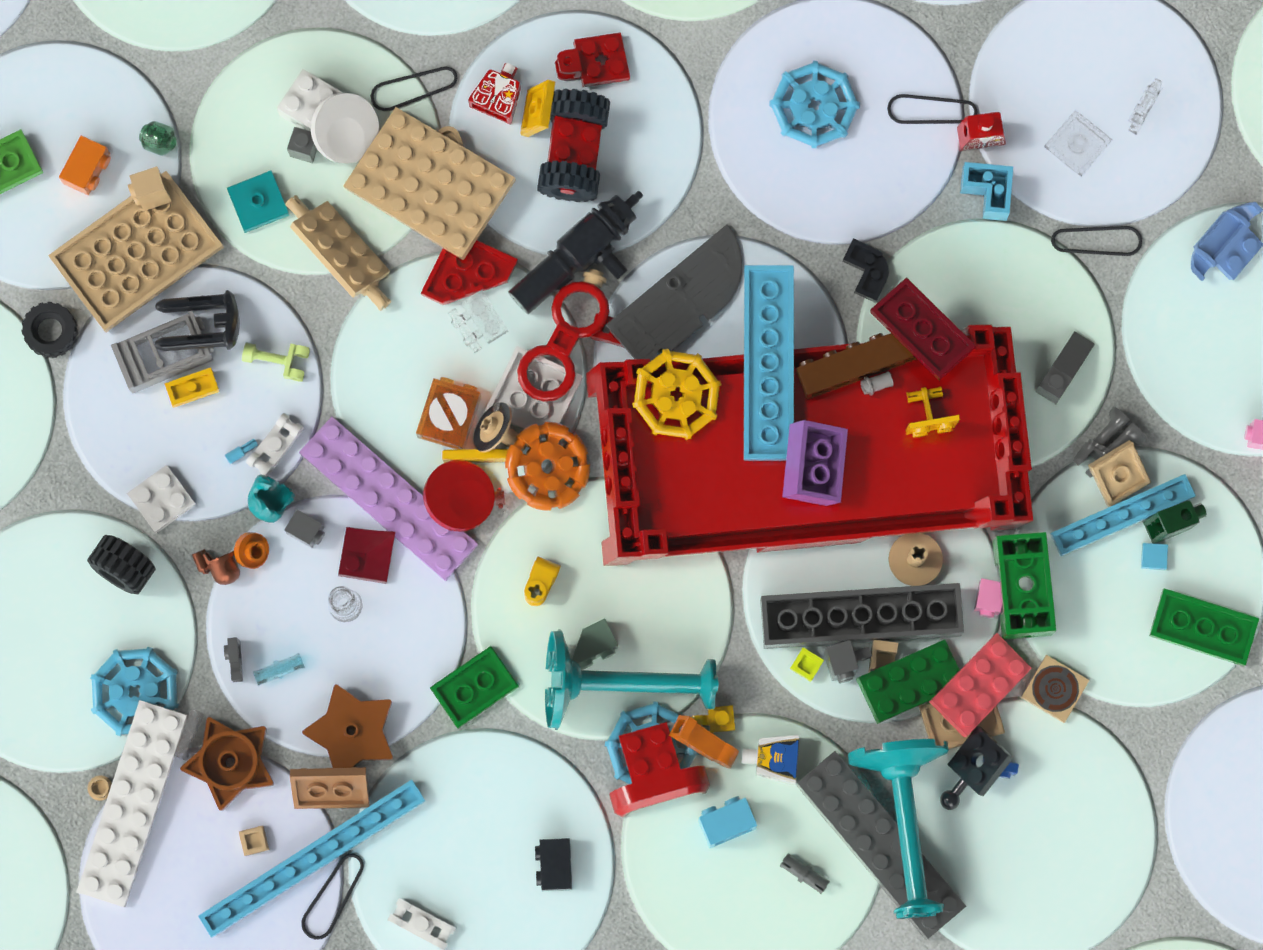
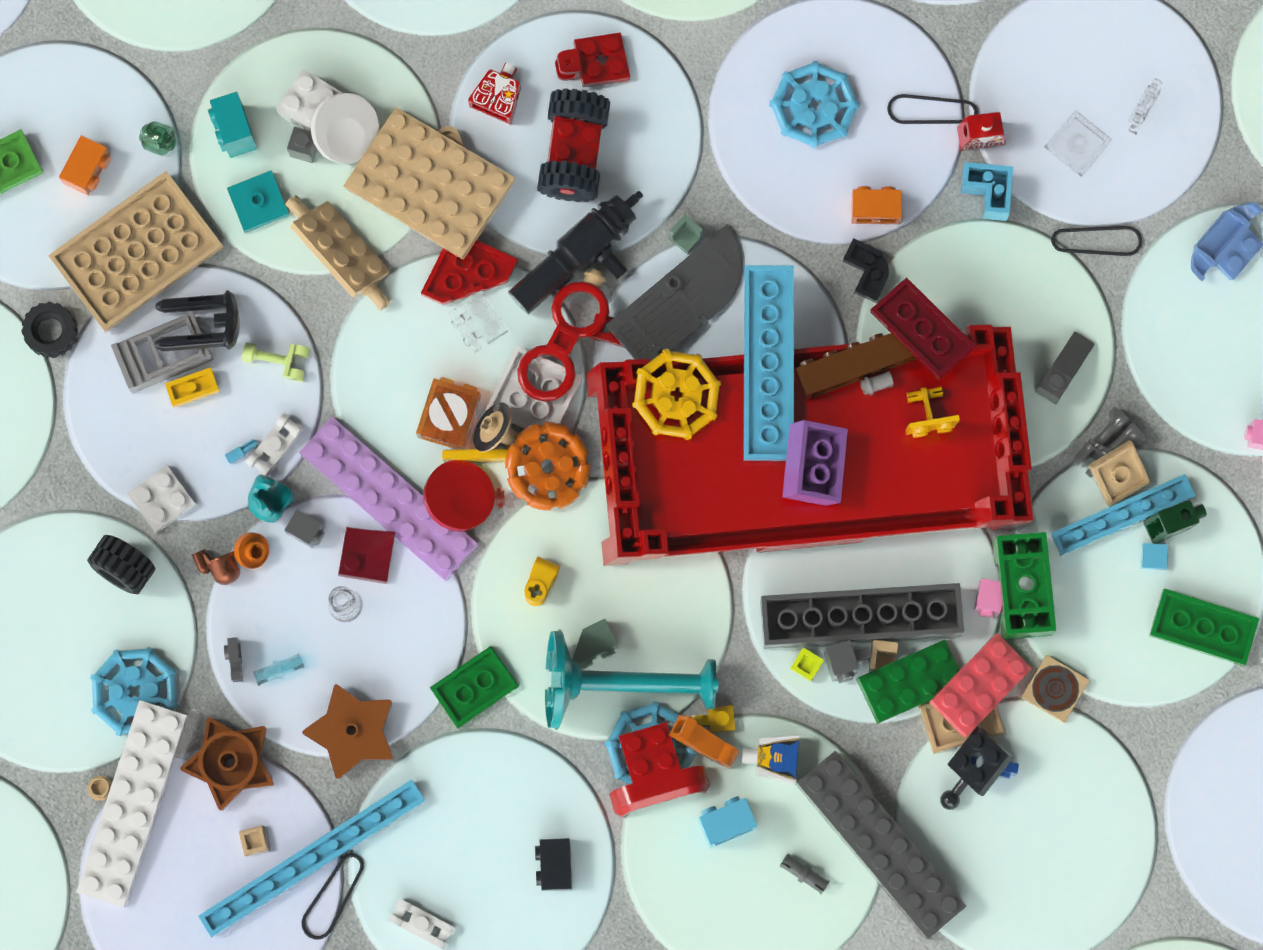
(149, 188): tan brick -> none
(231, 120): none -> teal brick
(329, 788): medium nougat plate -> none
(409, 77): black piece -> none
(537, 108): yellow tile -> none
(686, 234): none -> sand green panel
(875, 205): none -> orange brick
(900, 763): teal piece -> none
(915, 571): tan piece -> none

